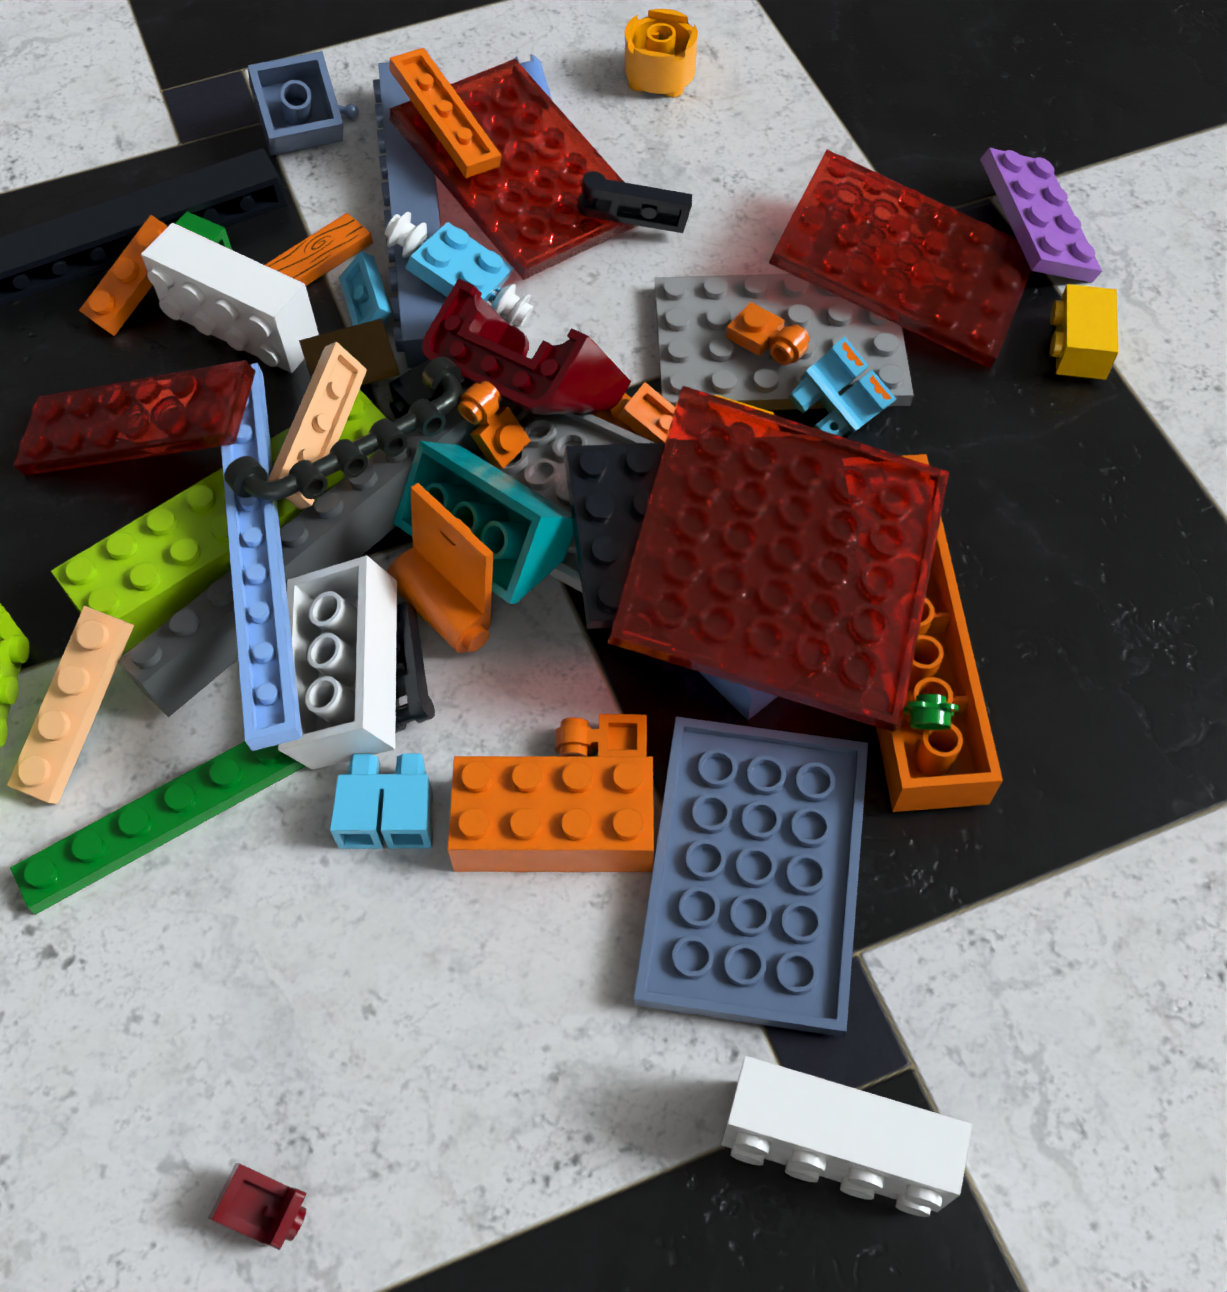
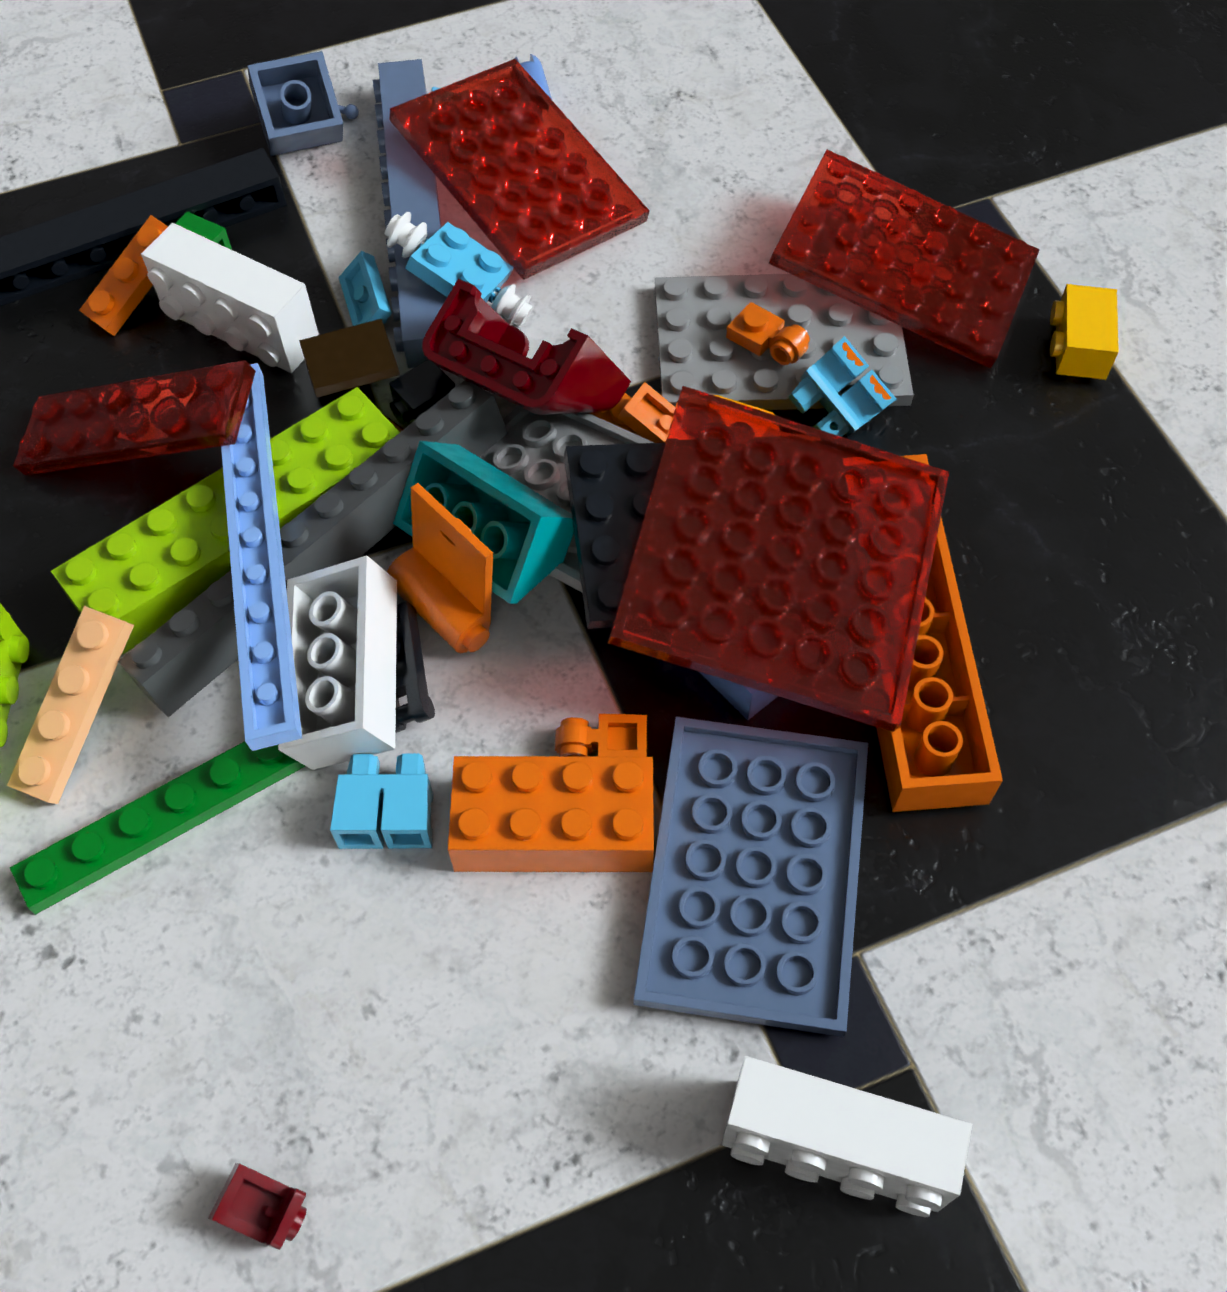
(320, 414): light nougat plate -> none
(323, 250): orange tile -> none
(440, 375): pearl dark grey bar -> none
(445, 112): orange plate -> none
(499, 431): orange plate -> none
(633, 203): black plate -> none
(660, 52): light orange brick -> none
(930, 712): green plate -> none
(1040, 215): medium lavender plate -> none

